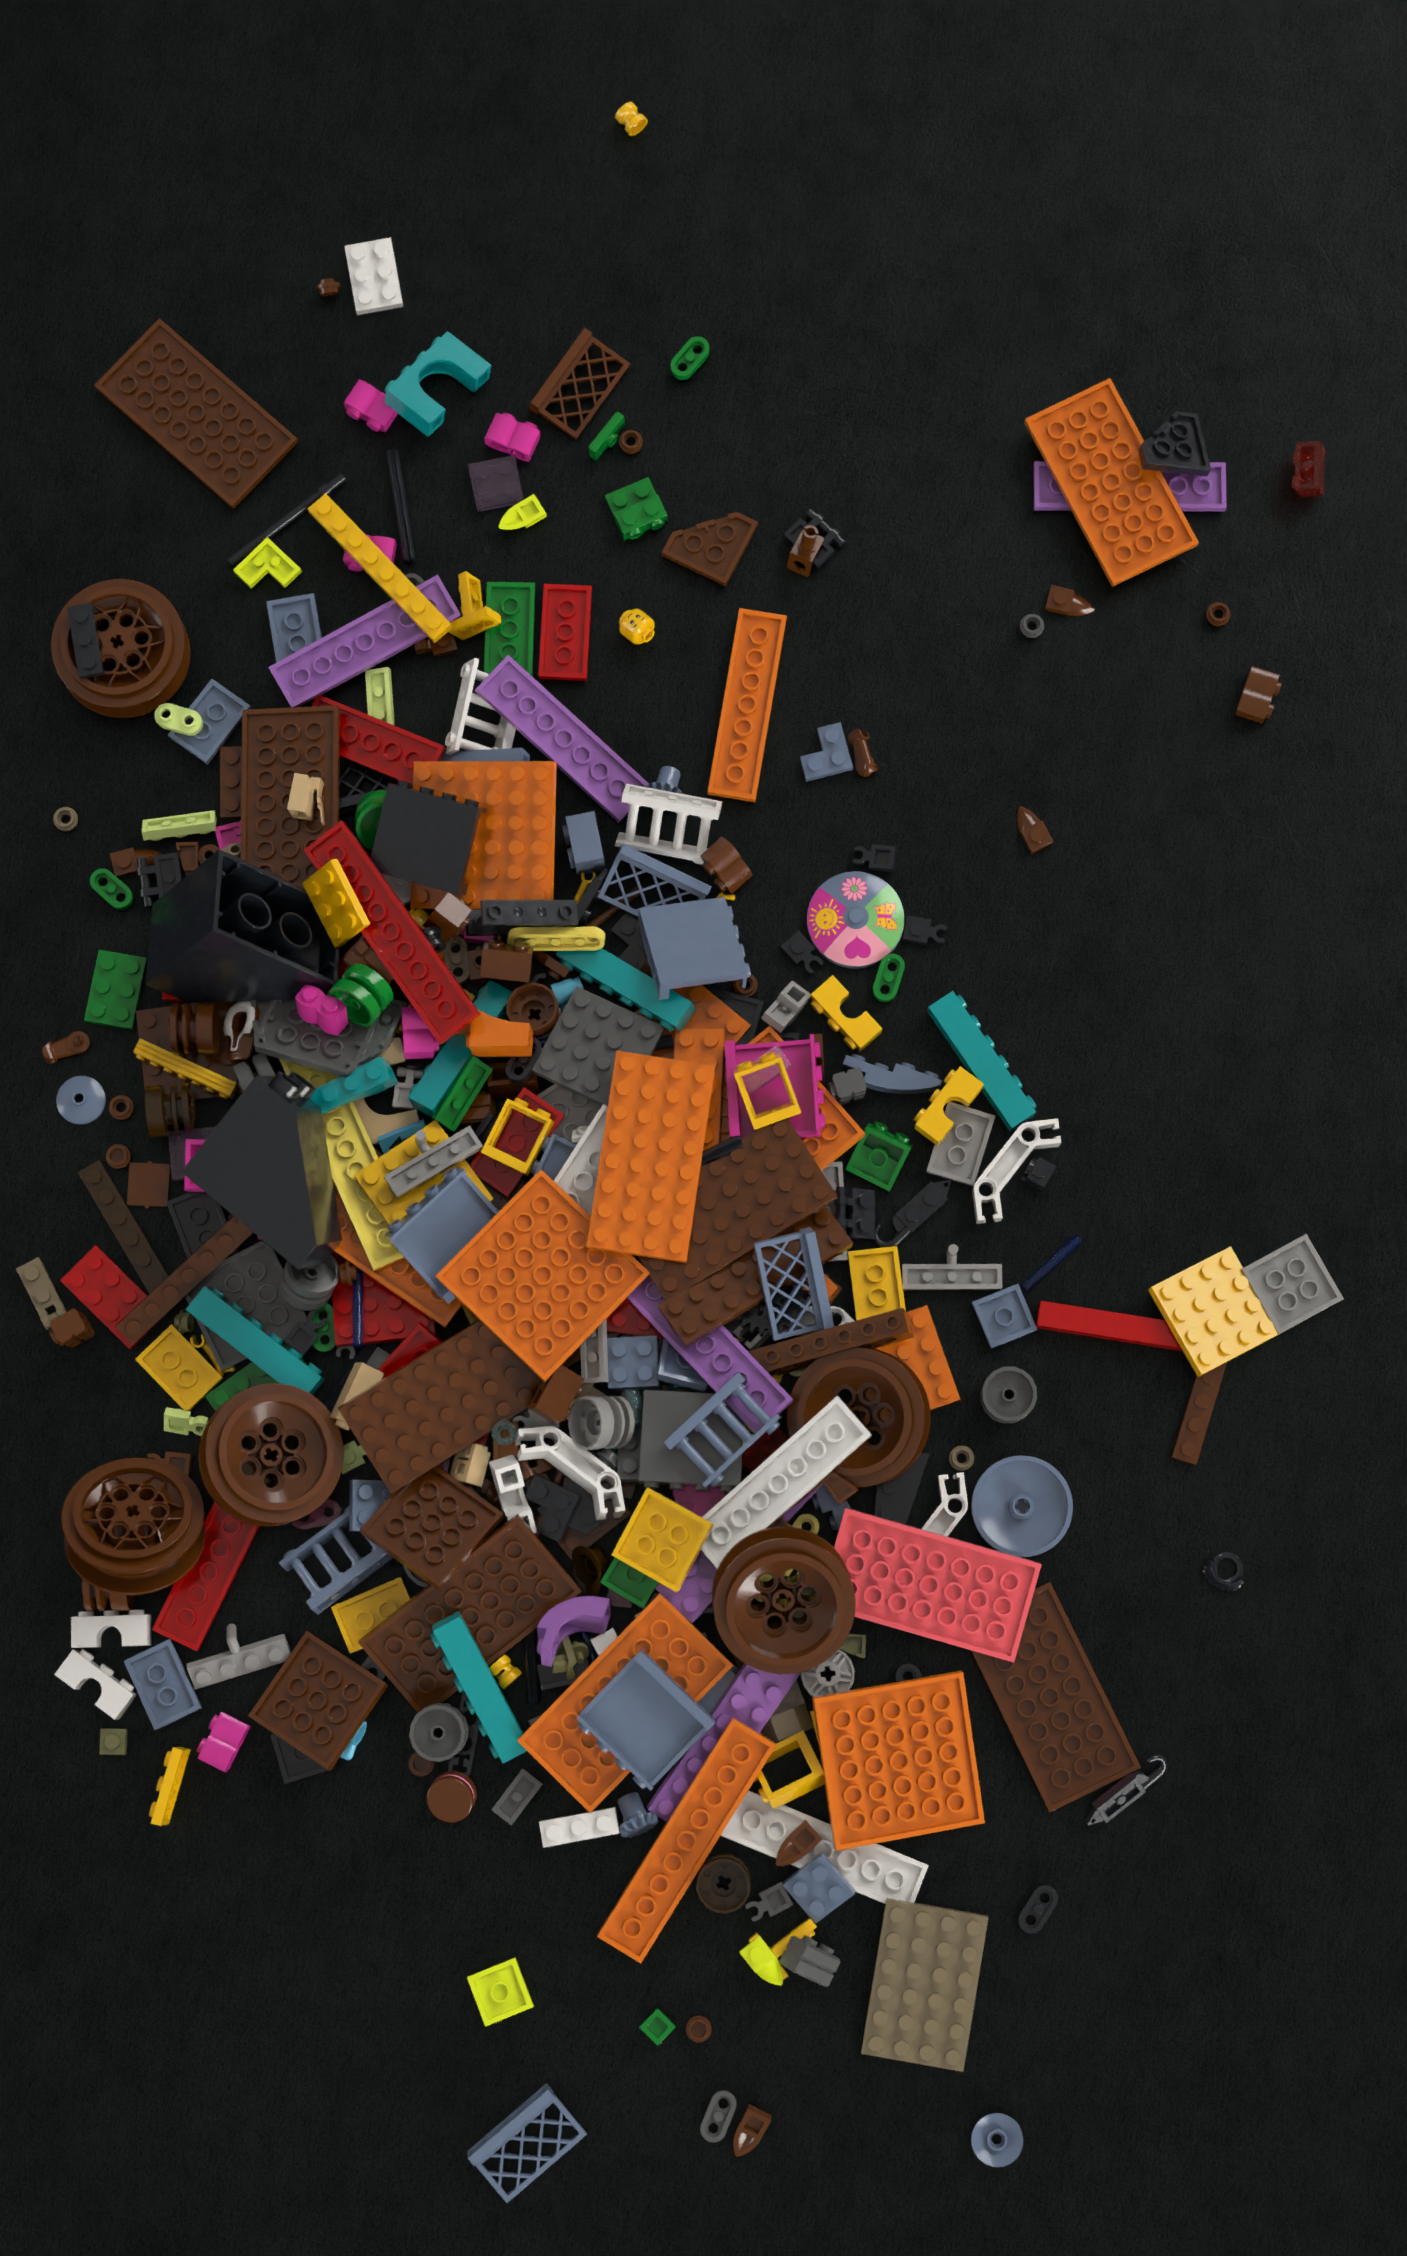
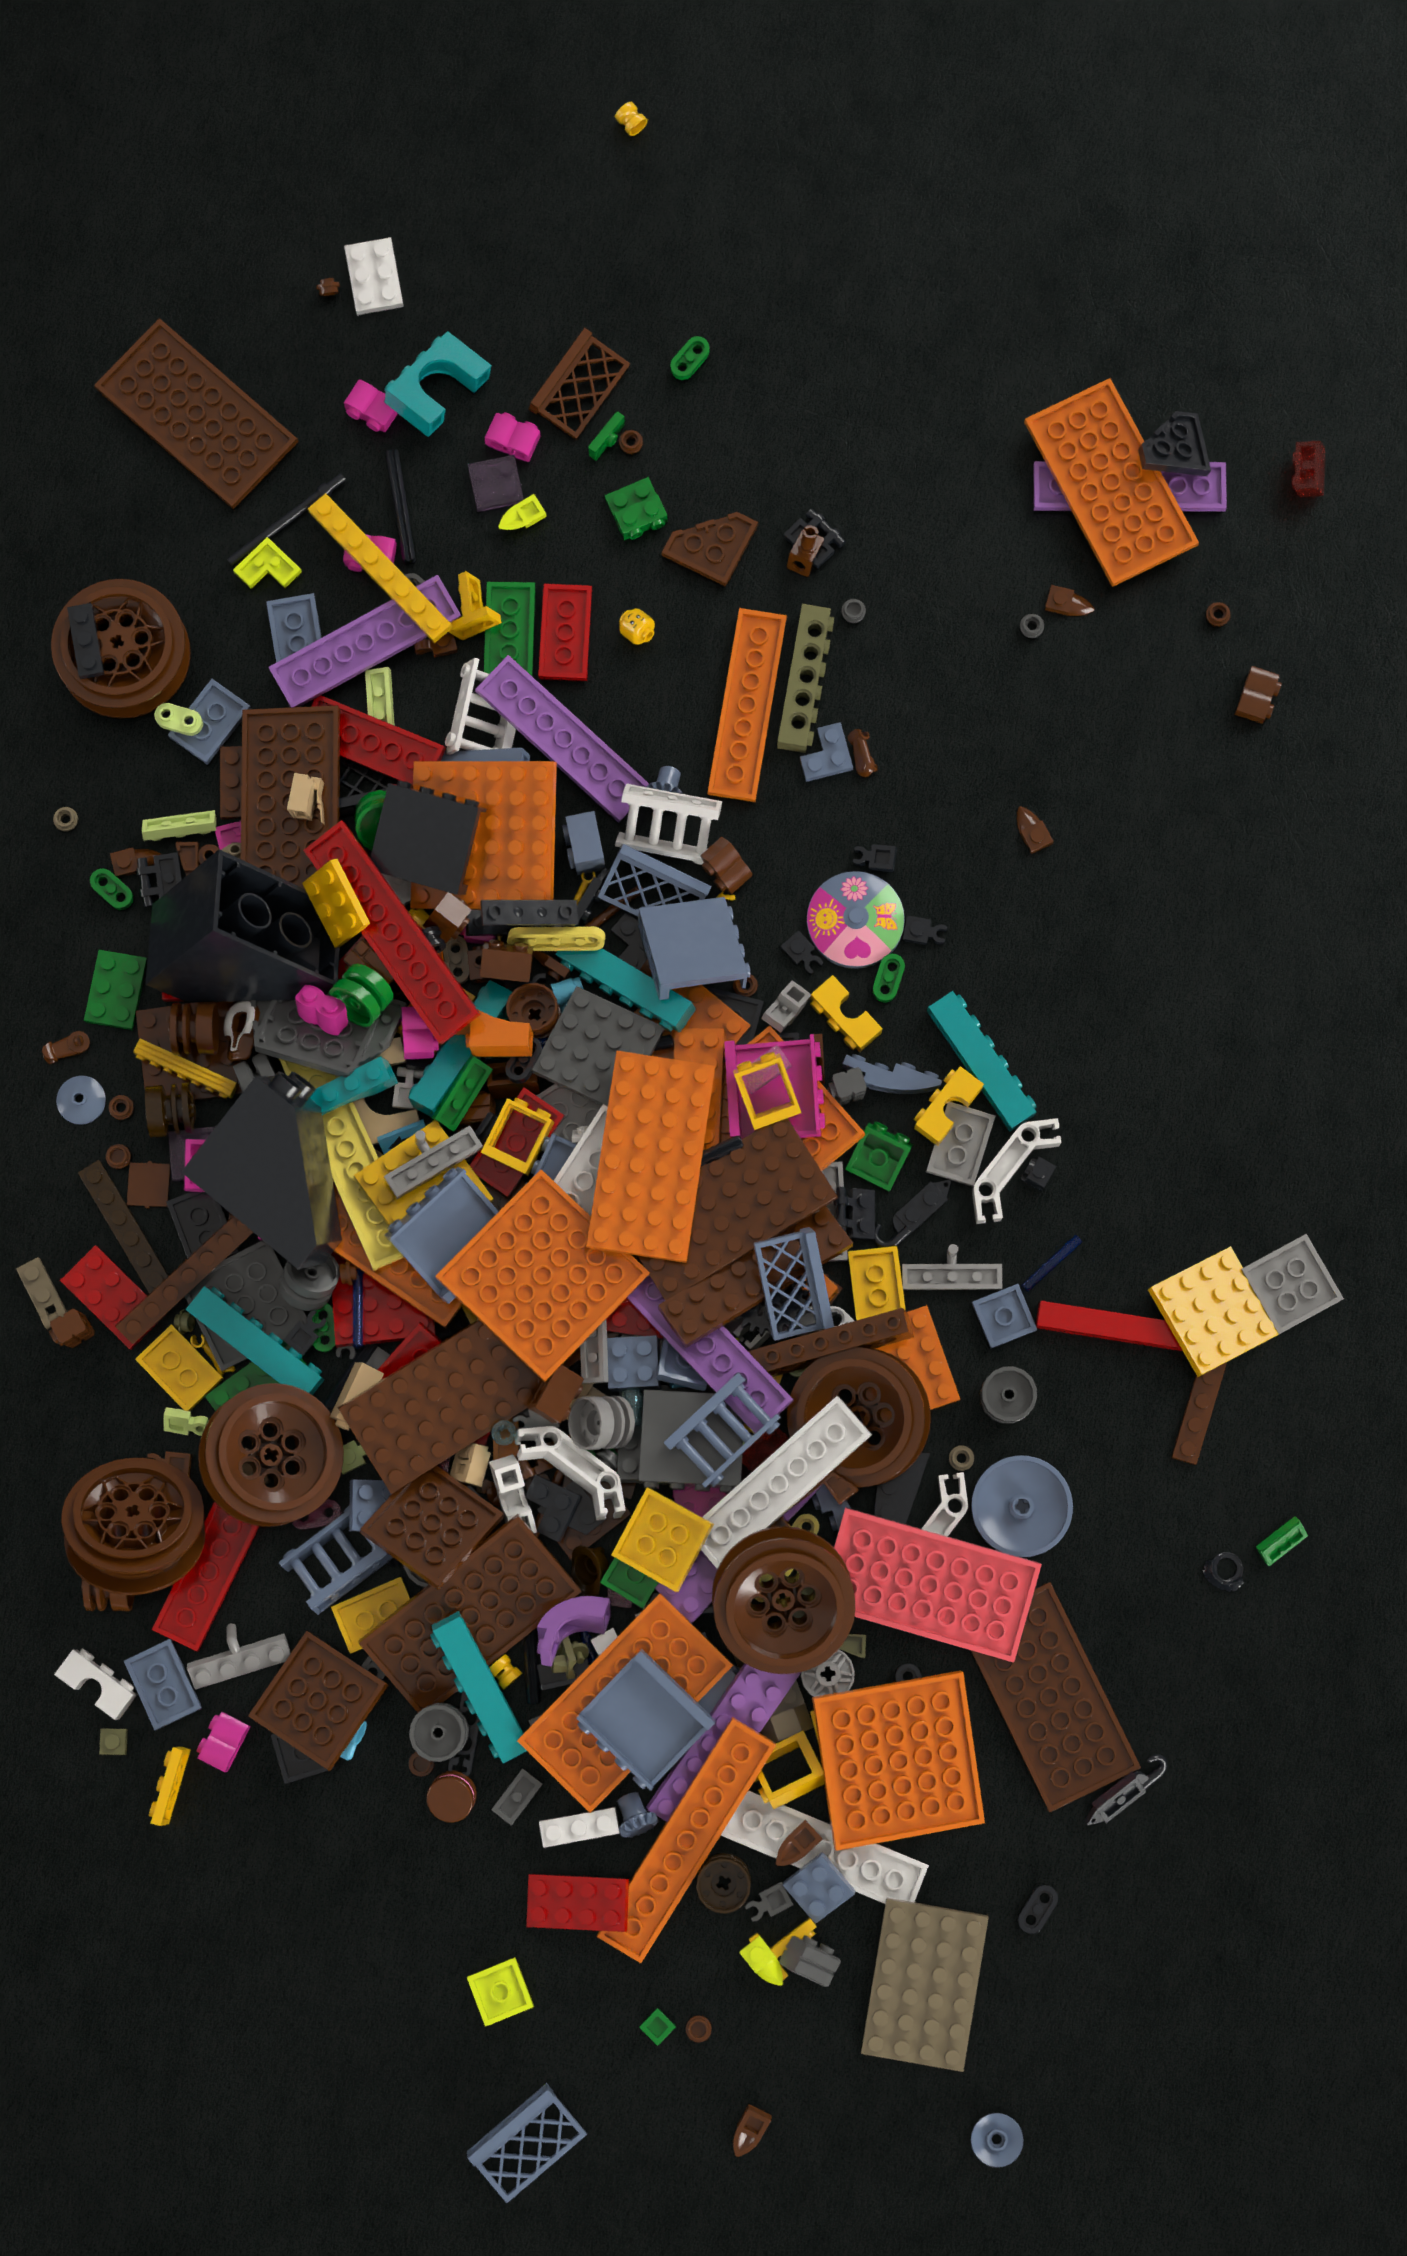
(88, 1629): white arch -> none
(578, 1902): none -> red plate
(718, 2115): dark grey plate -> none
(810, 618): none -> olive brick
(853, 610): none -> dark grey plate
(1282, 1541): none -> green plate

